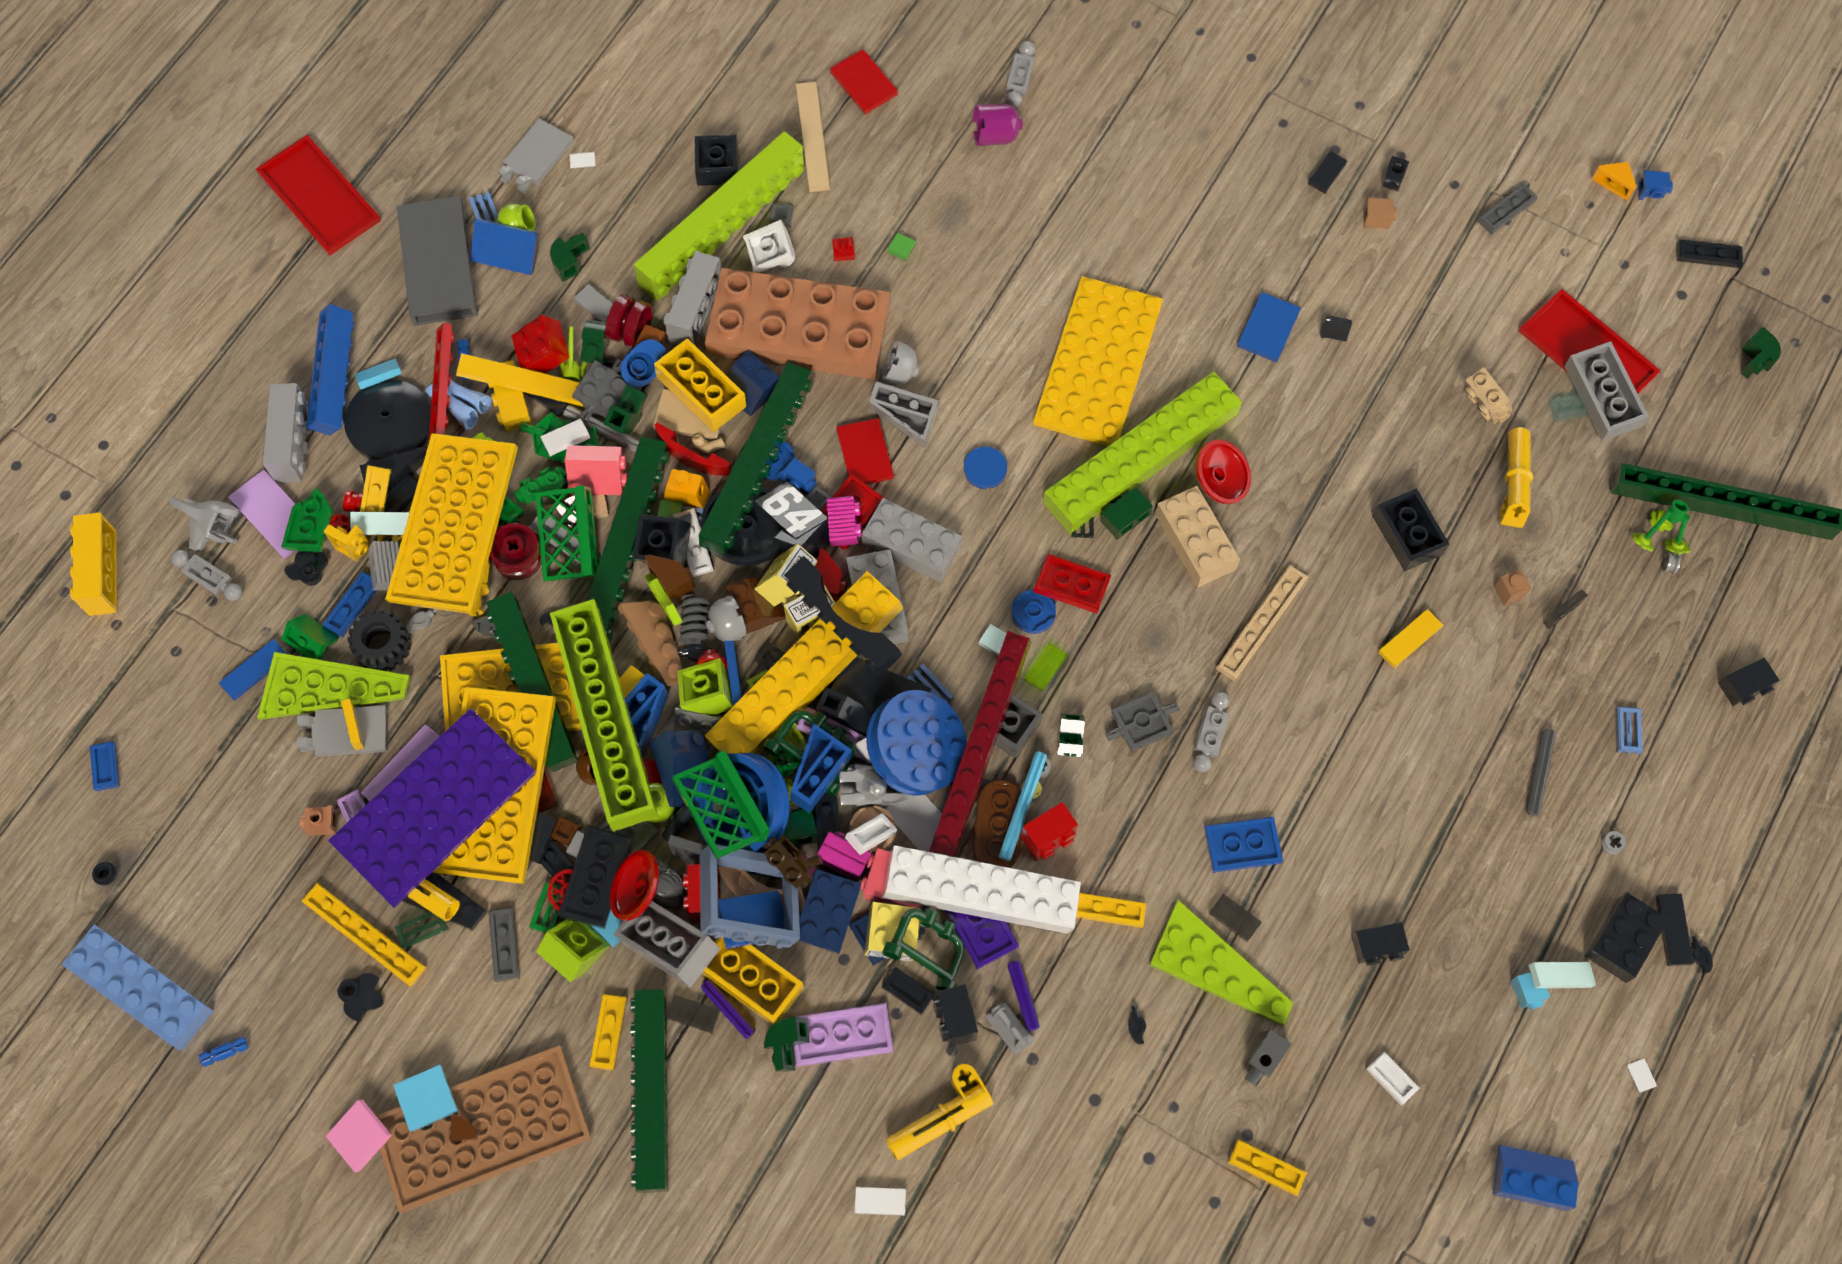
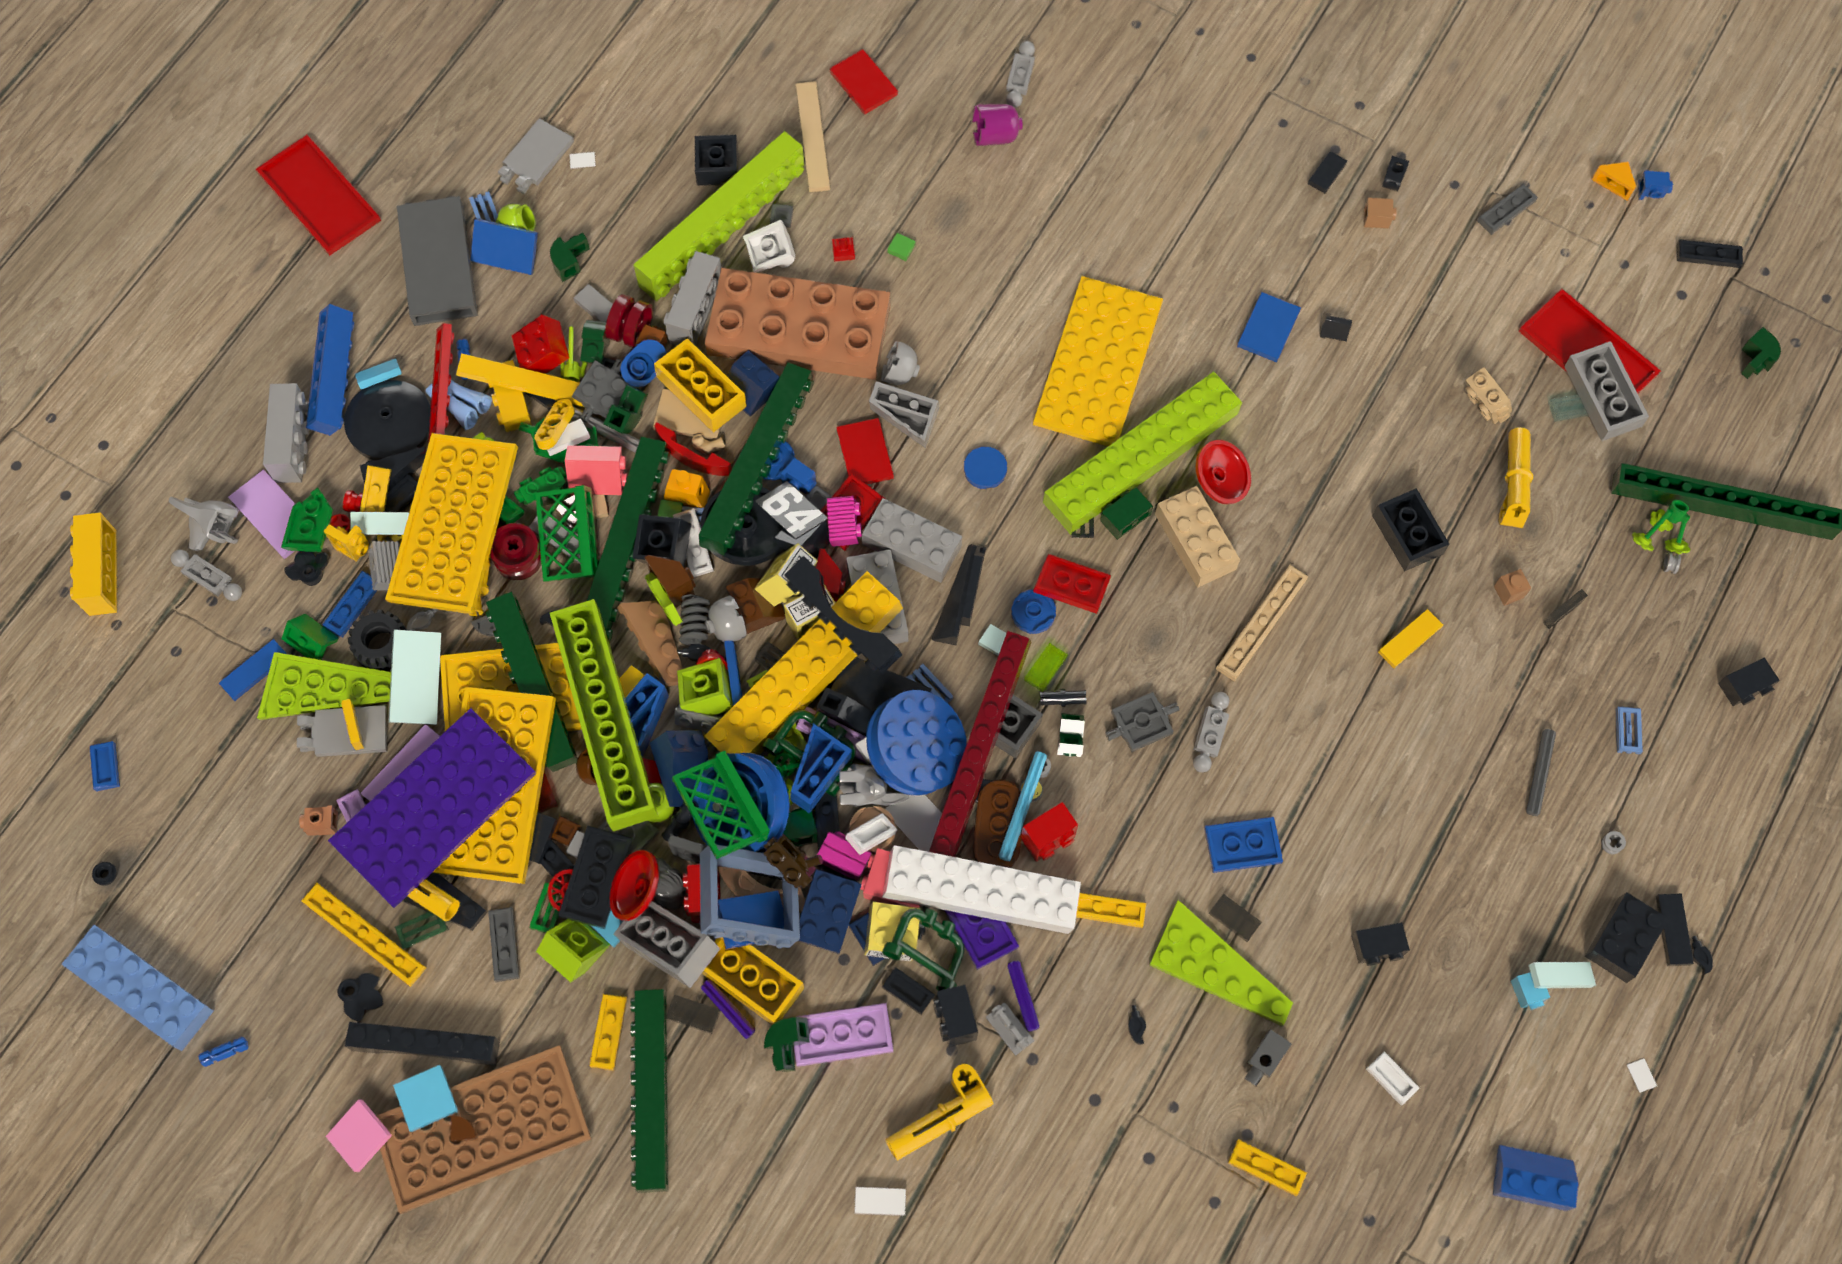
(414, 677): none -> light aqua tile
(424, 1042): none -> black arch
(560, 413): none -> yellow beam
(962, 597): none -> black wedge
(1062, 697): none -> black pin

